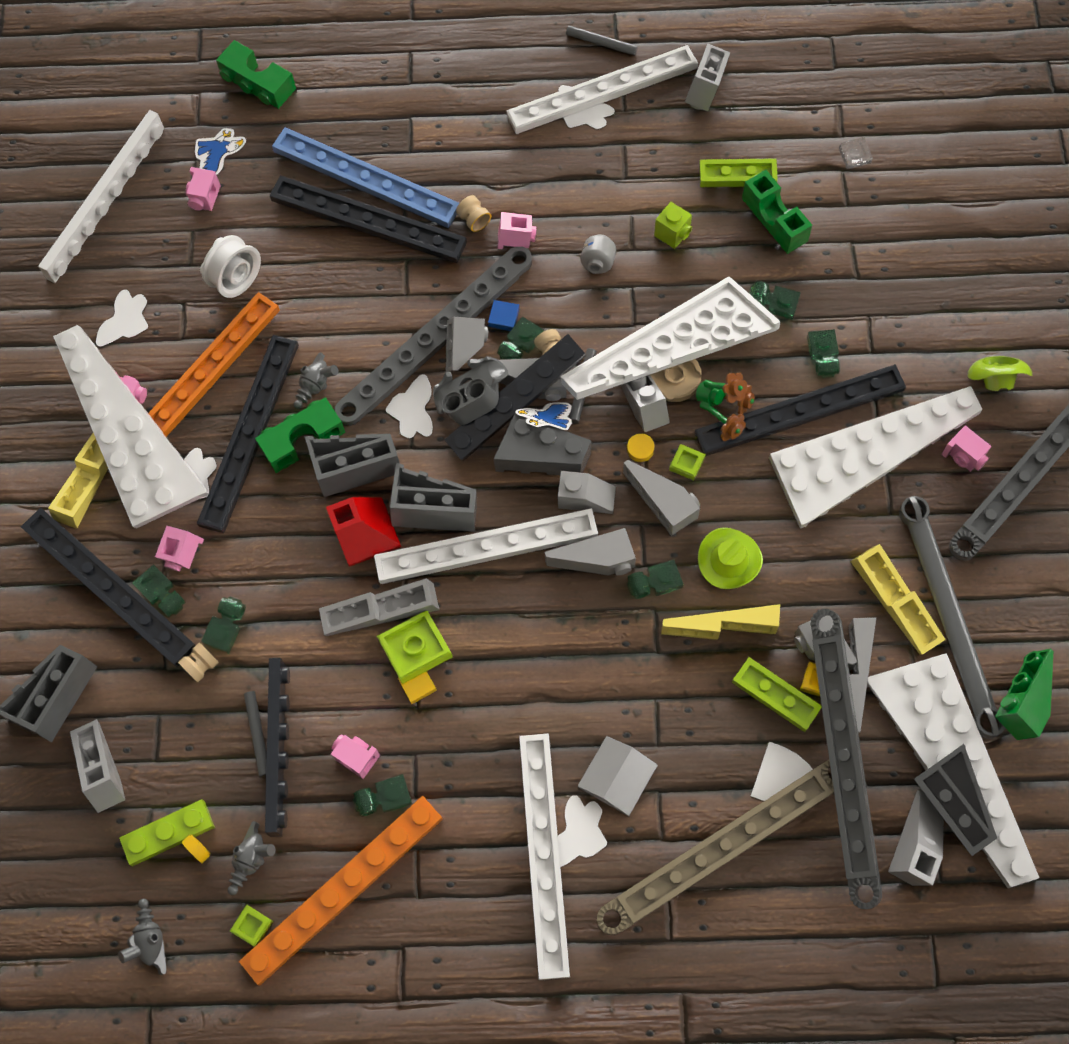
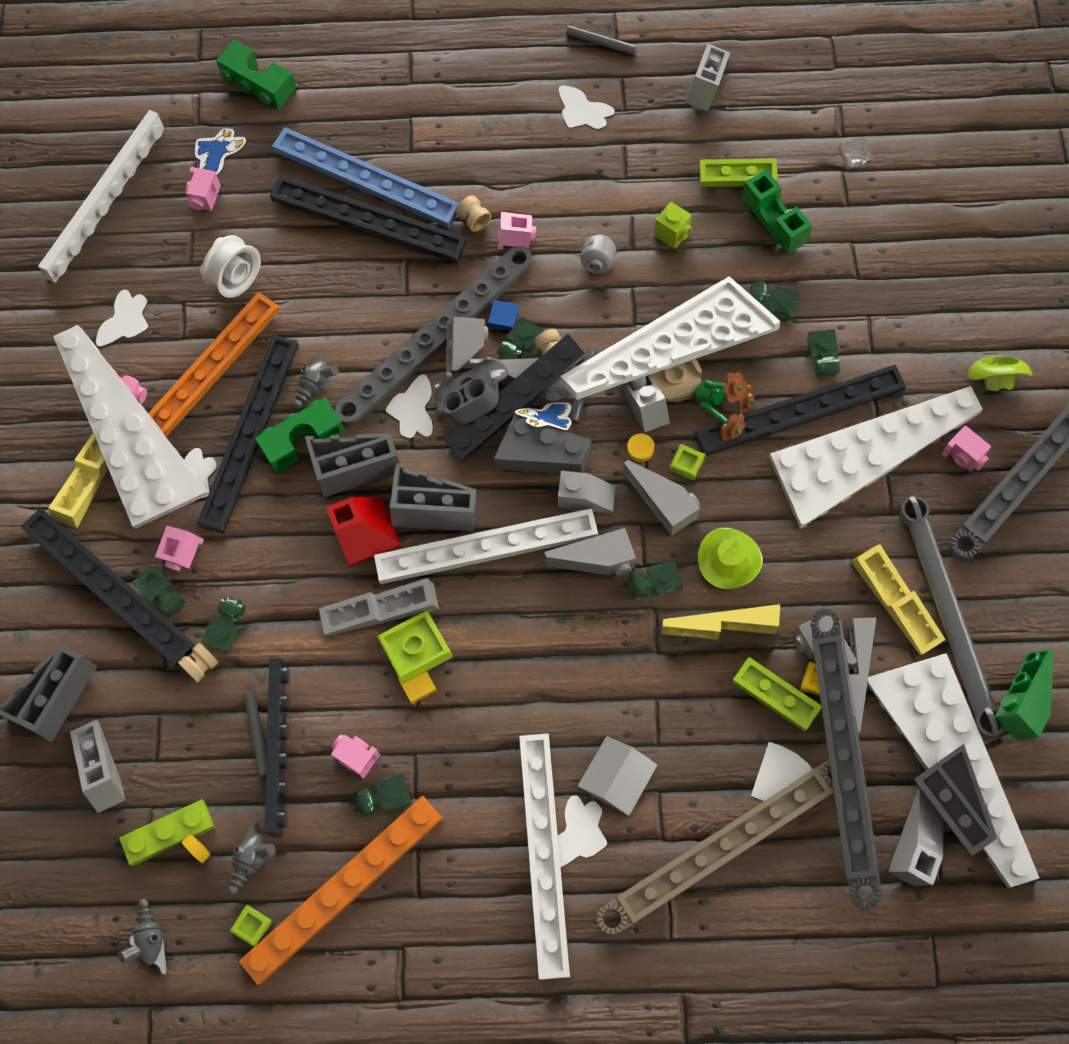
(602, 89): white tile -> none

